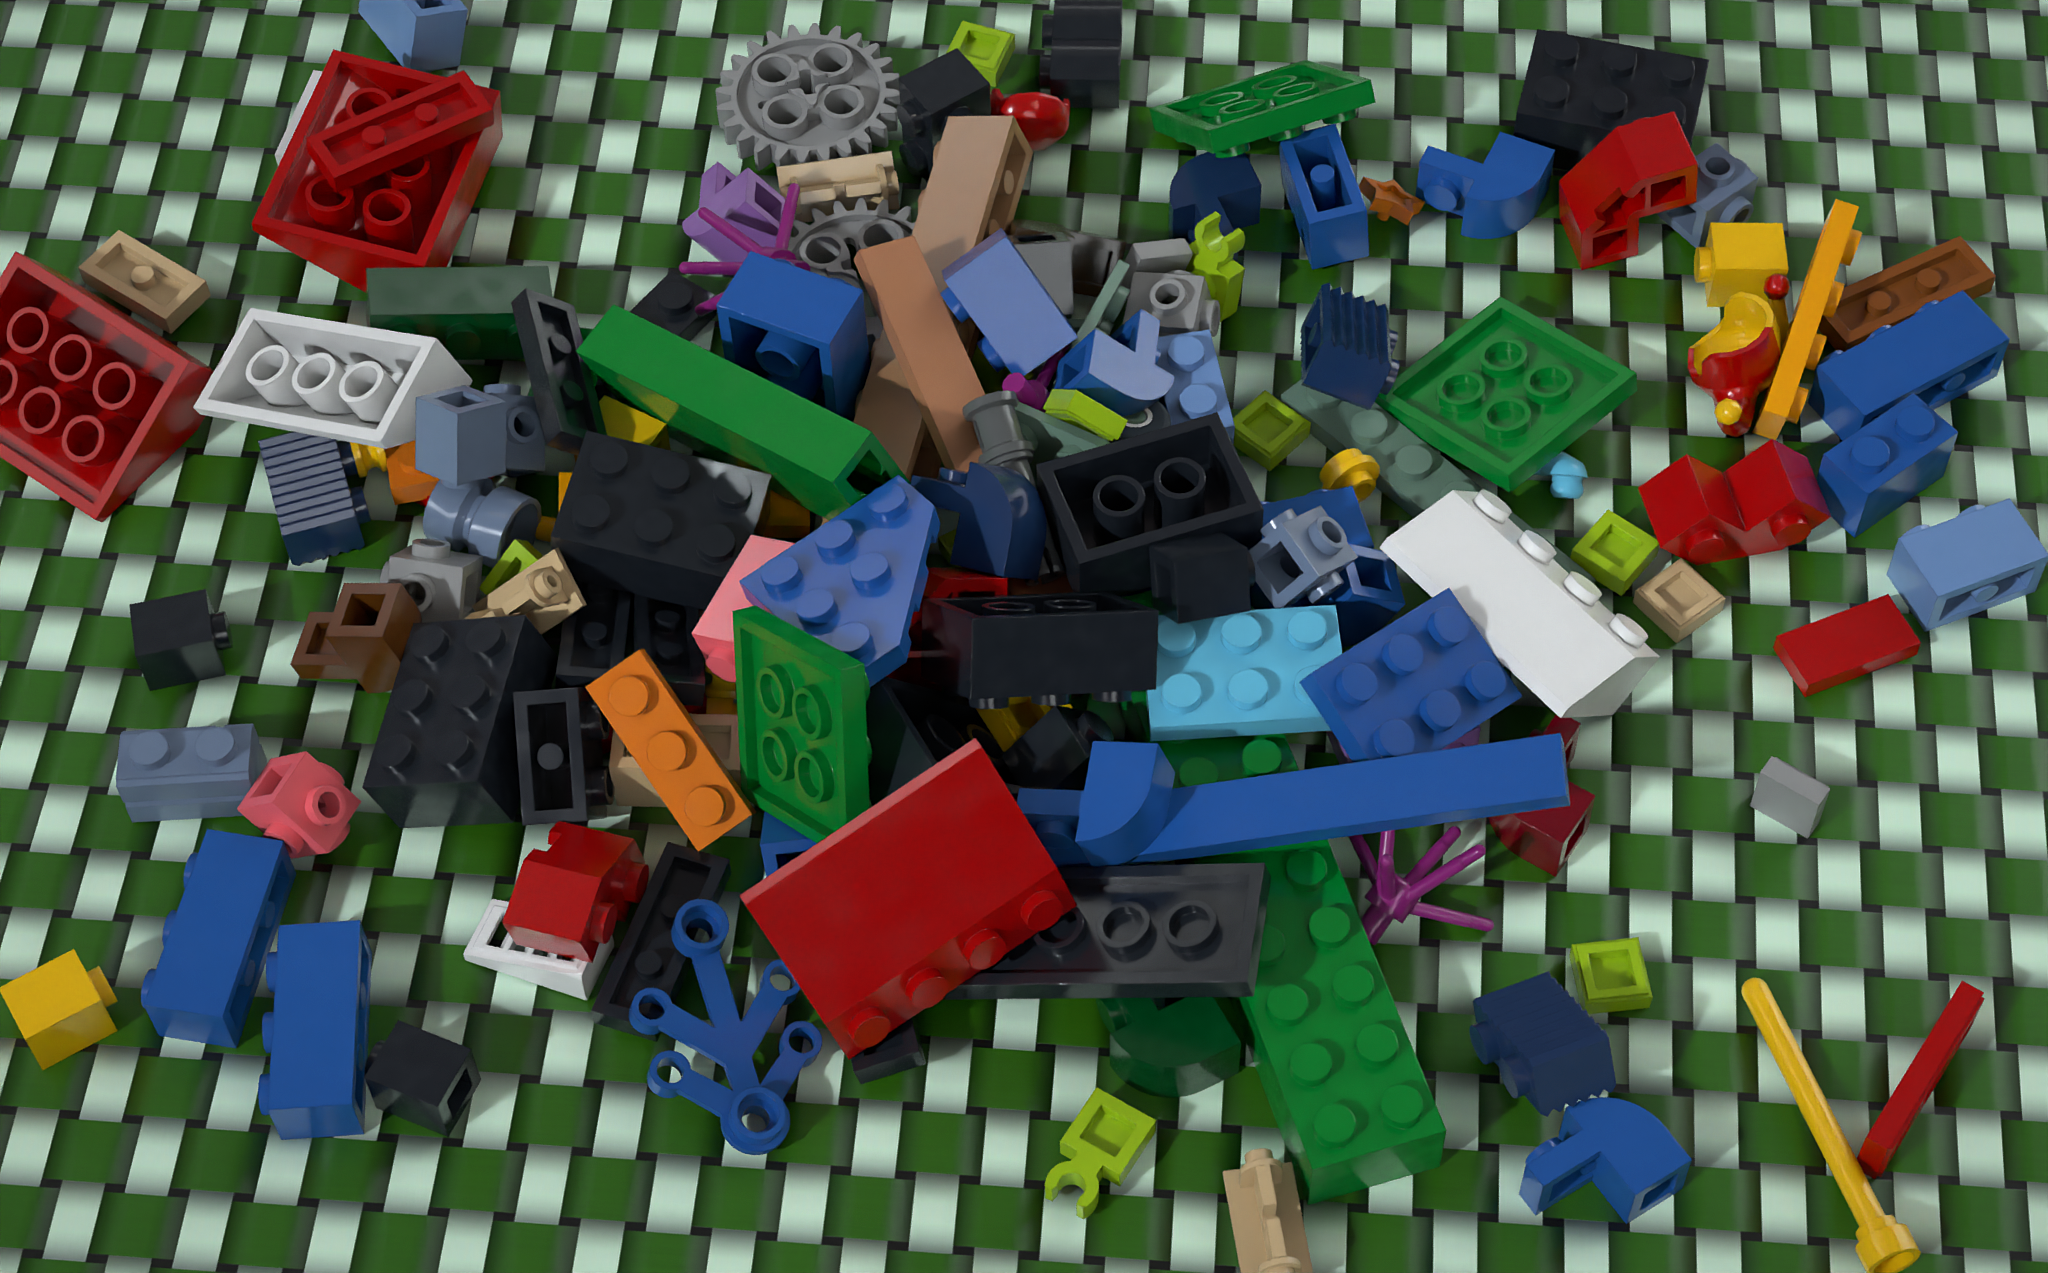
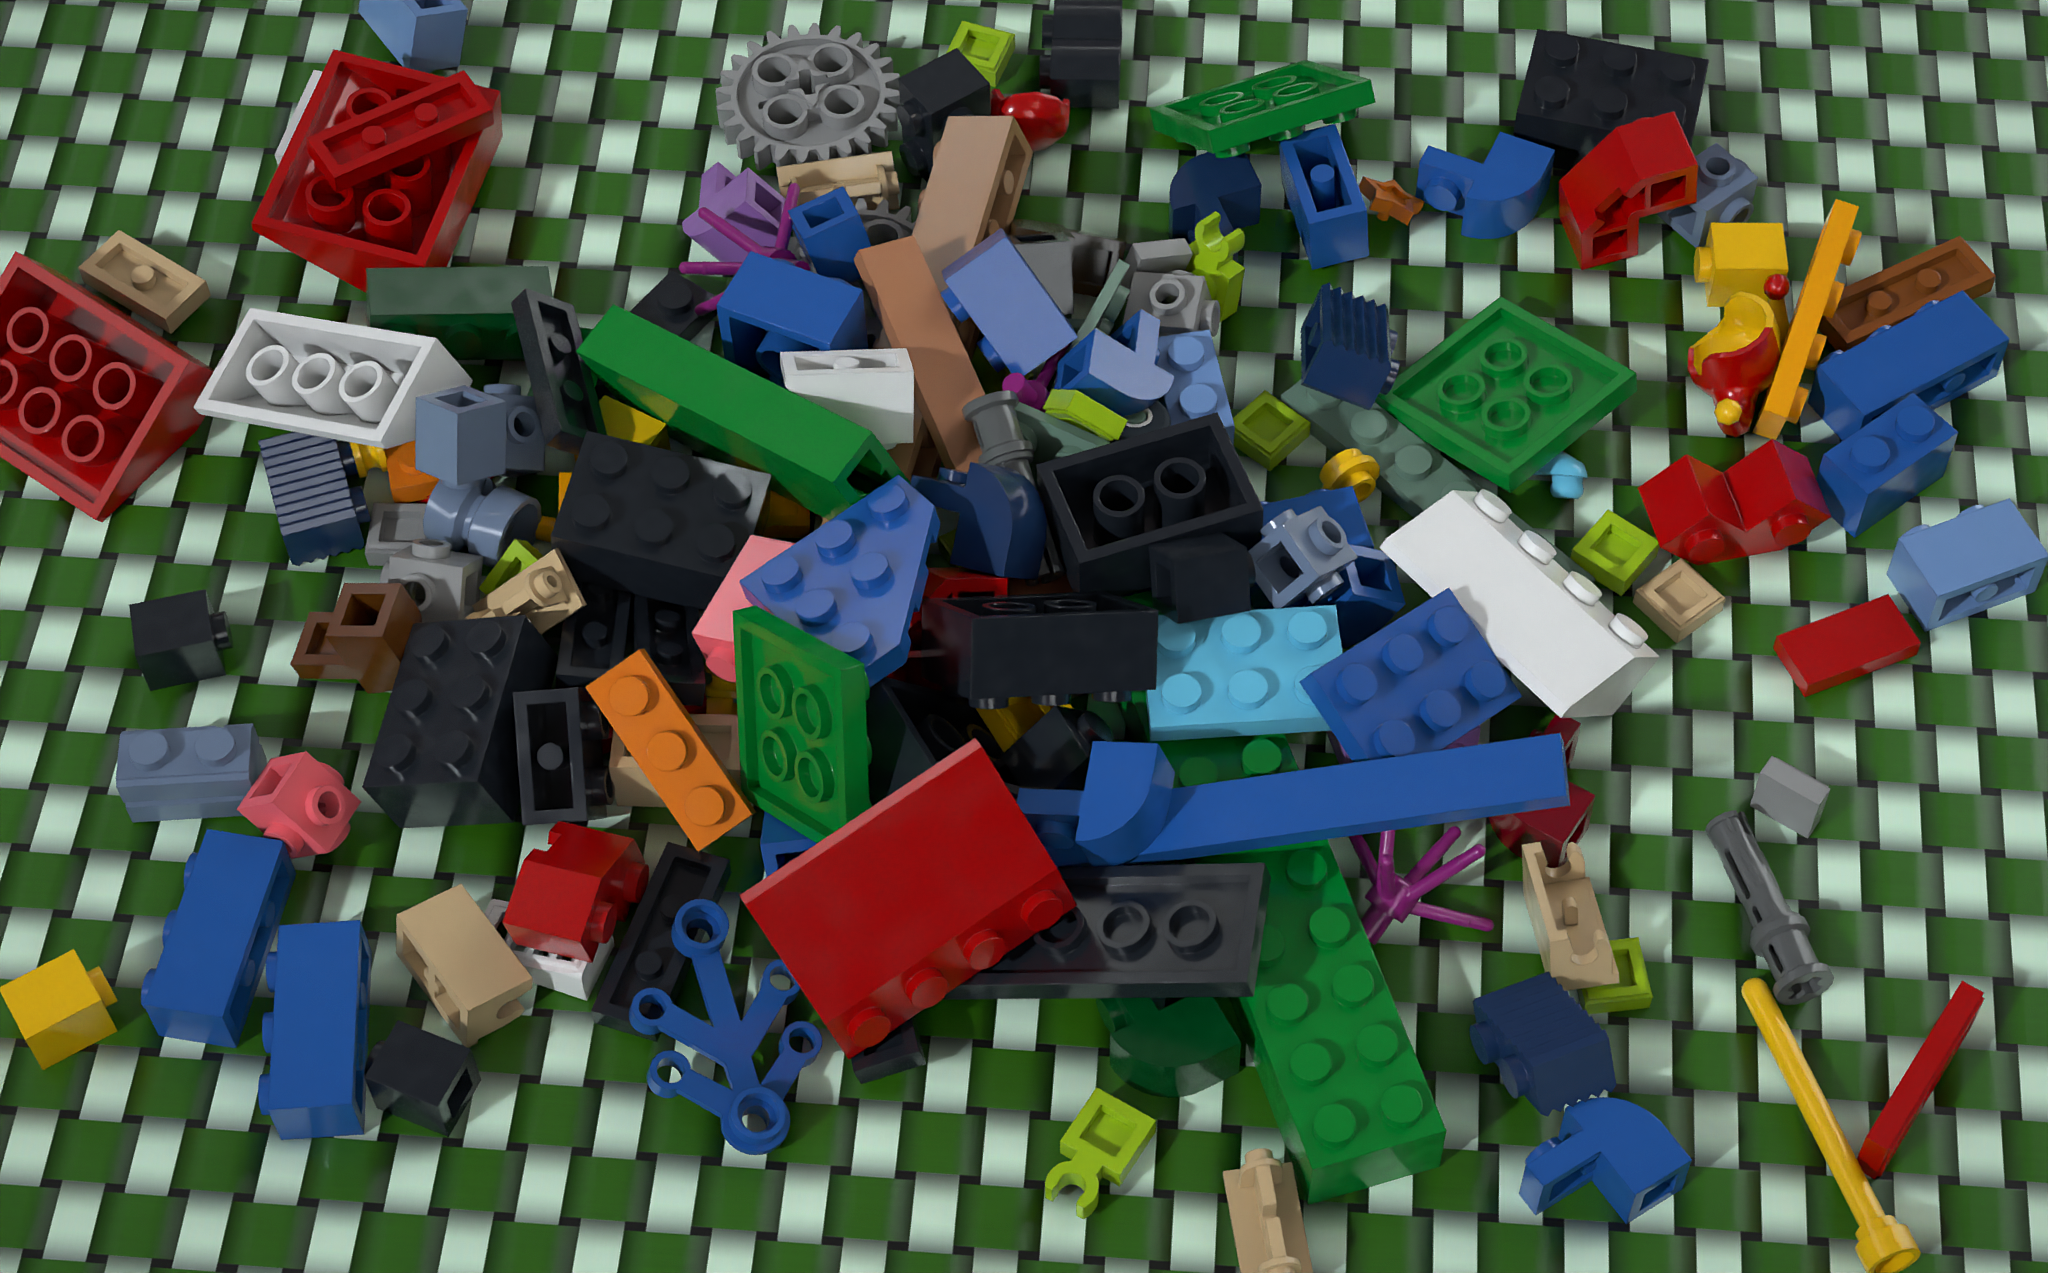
(393, 529): none -> light grey tile
(462, 964): none -> tan hinge
(830, 234): none -> blue brick
(859, 385): none -> white slope
(1567, 920): none -> tan hinge
(1776, 931): none -> dark grey pin

